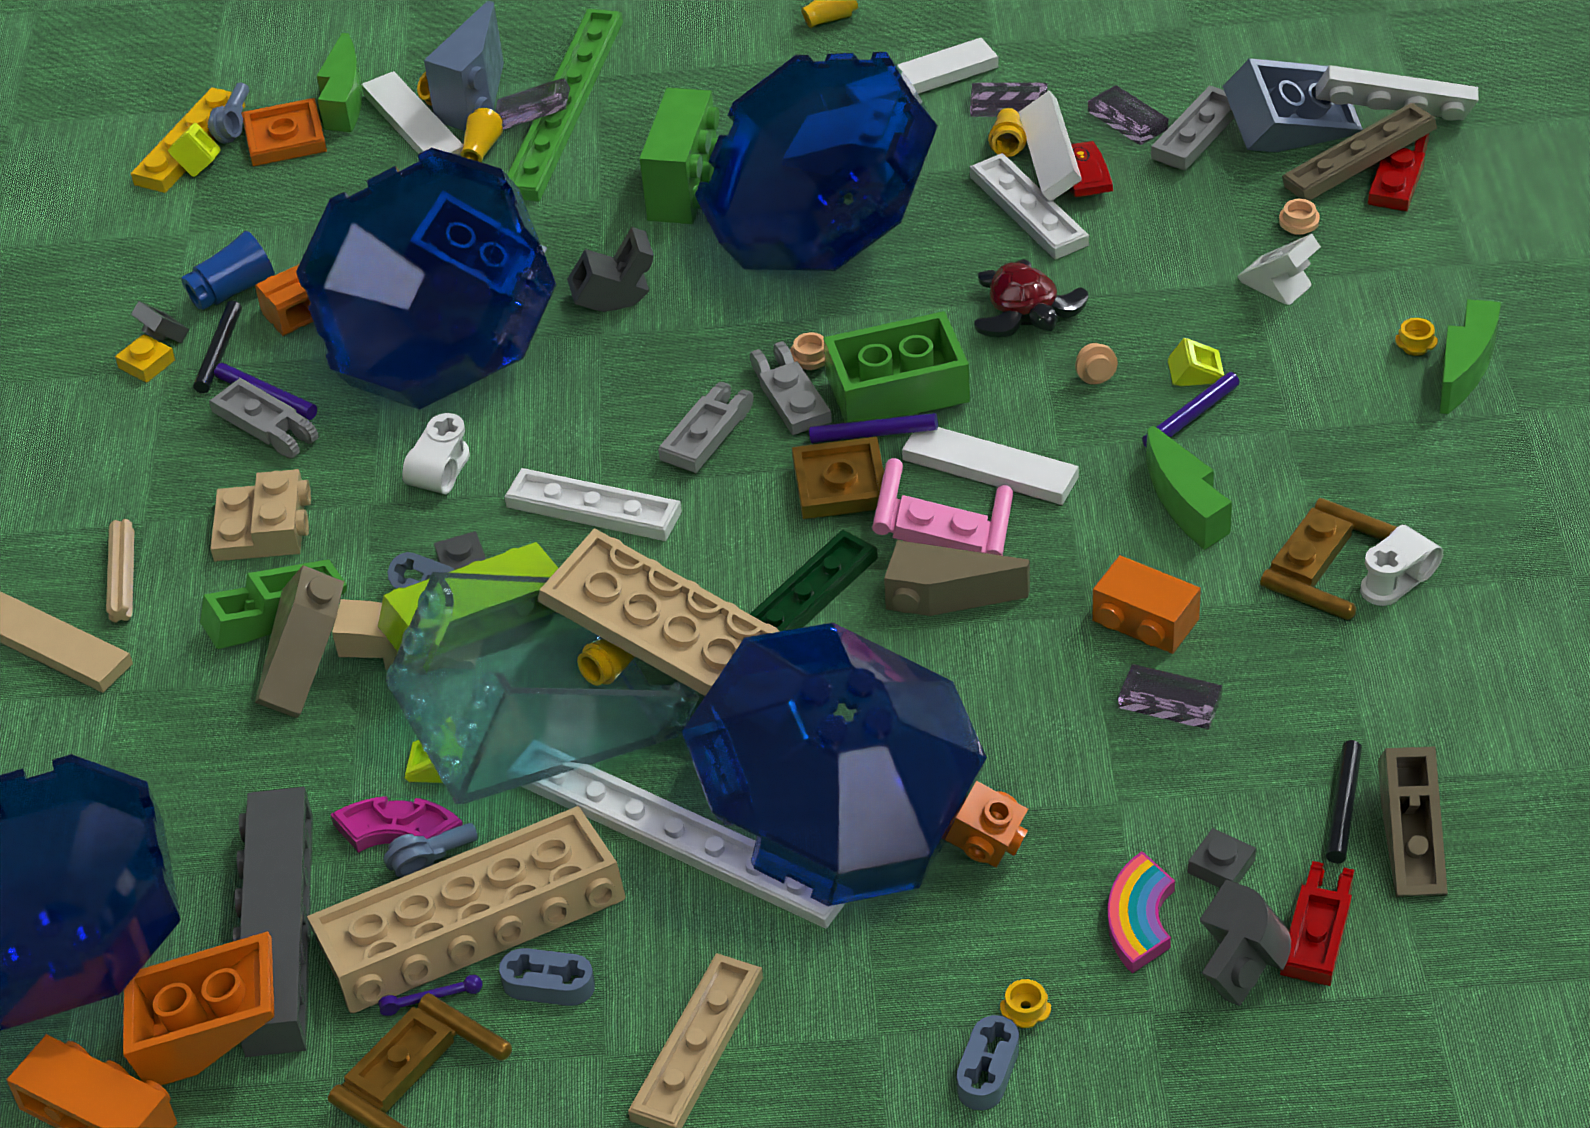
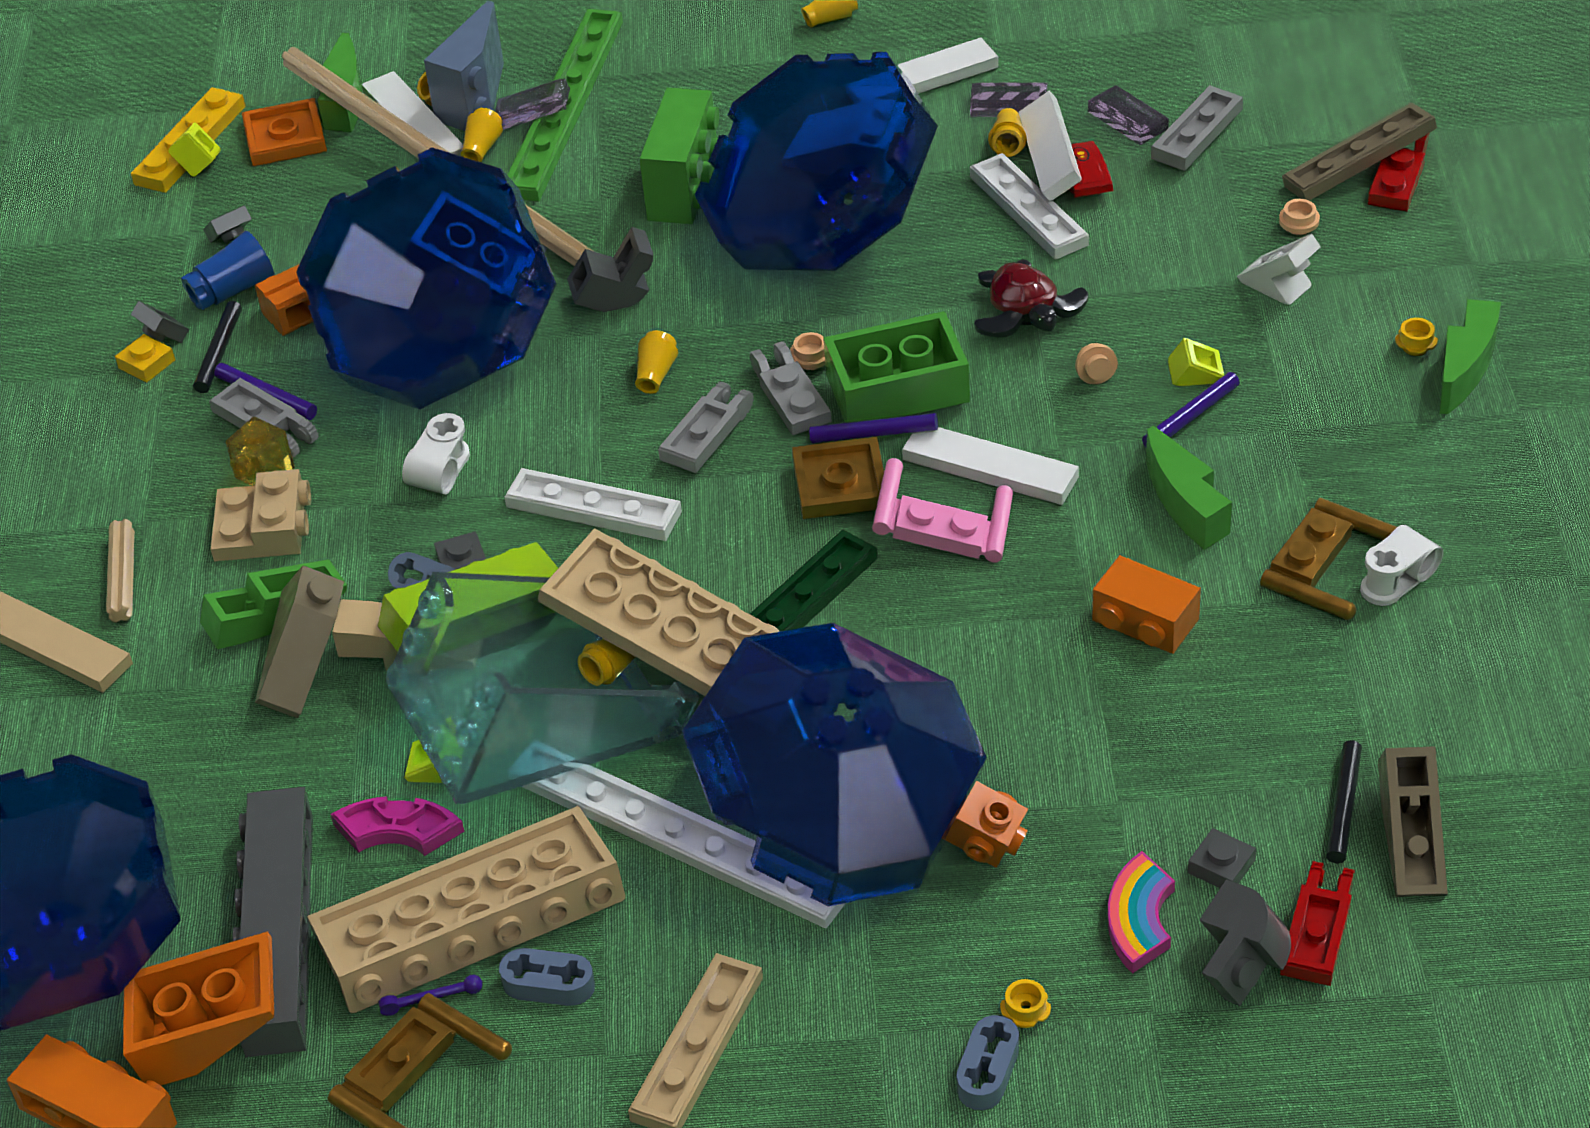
(227, 121): sand blue plate -> none
(228, 225): none -> plate
(258, 449): none -> clear yellow brick
(409, 138): none -> tan axle
(415, 853): sand blue plate -> none
(655, 357): none -> yellow cone
(947, 580): dark tan slope -> none
(1170, 696): tile -> none
(1280, 109): sand blue slope -> none
(1395, 91): white plate -> none

